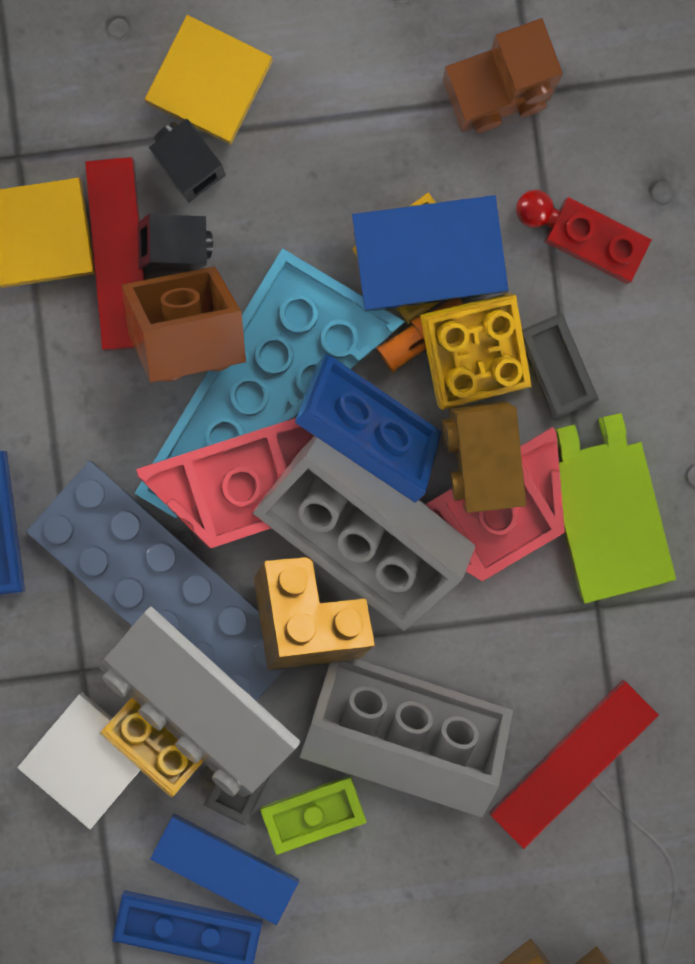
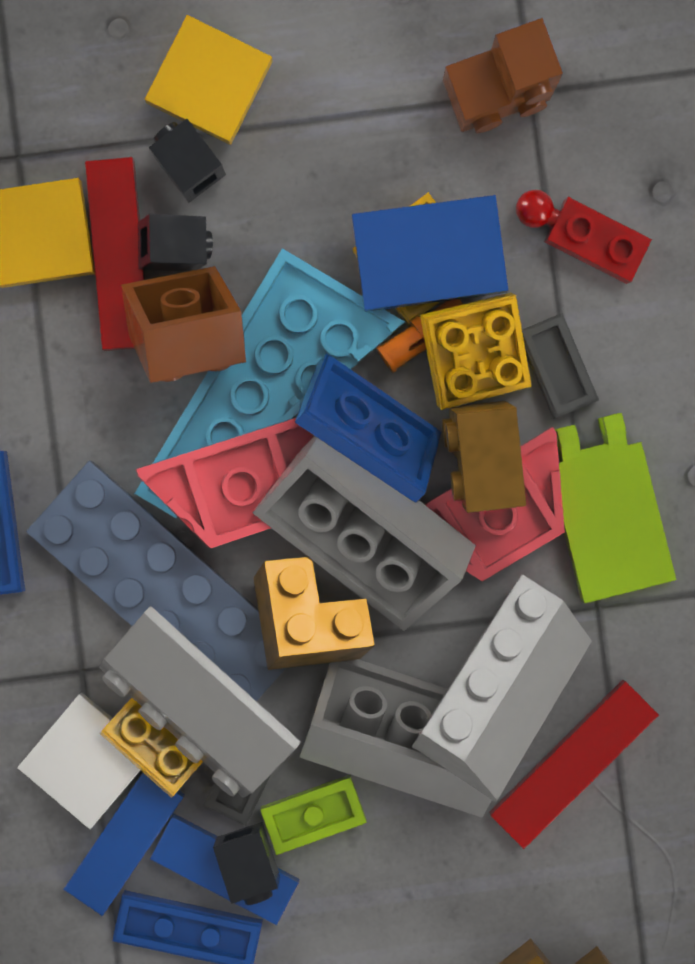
(122, 844): none -> blue tile
(247, 864): none -> black brick
(505, 689): none -> light grey slope

